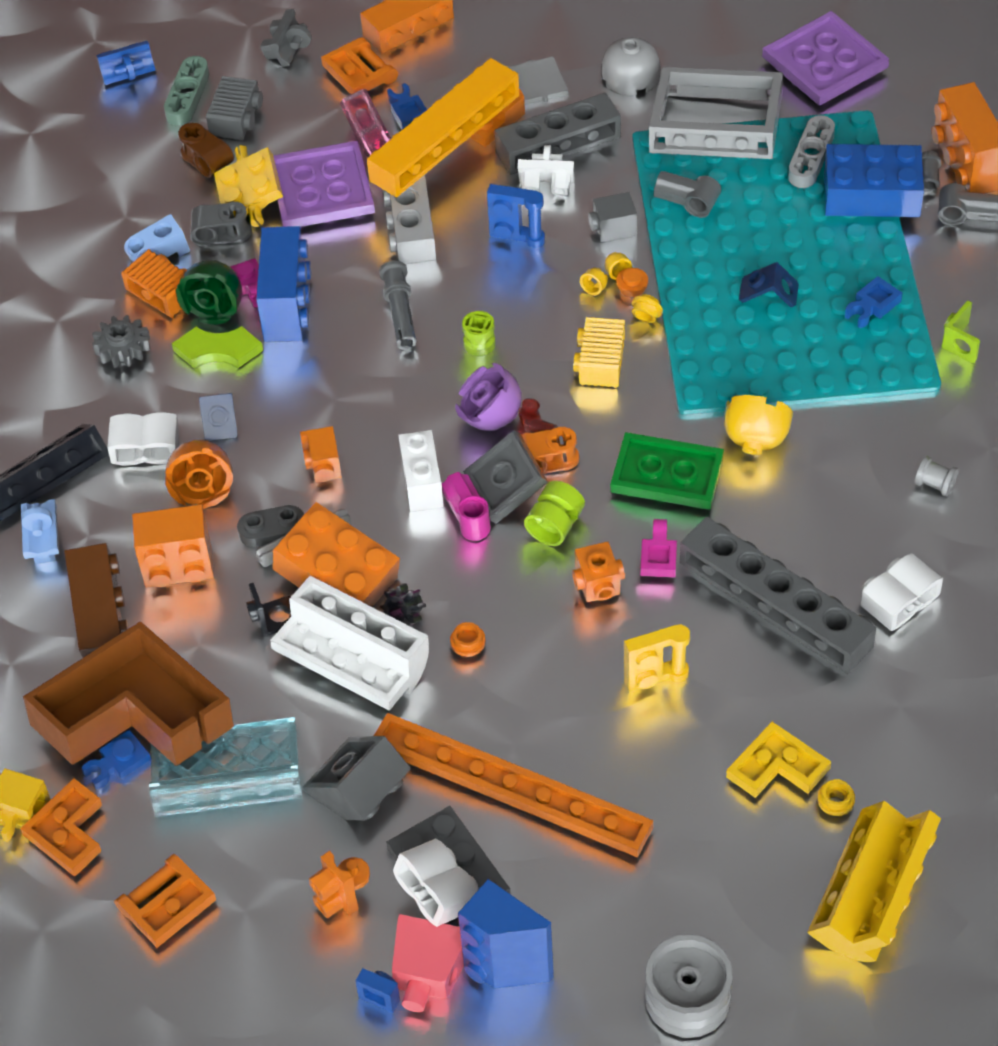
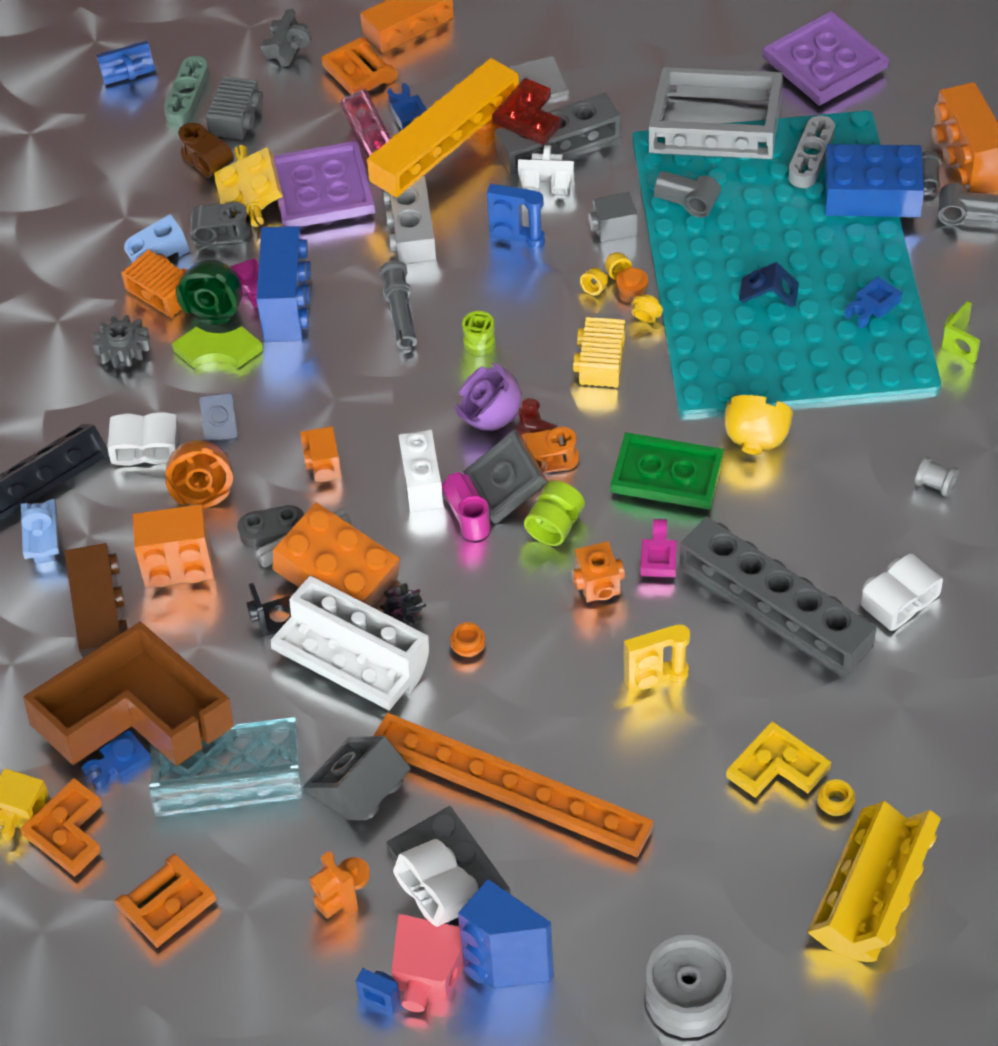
(523, 112): none -> clear red plate
(630, 66): light grey cylinder -> none

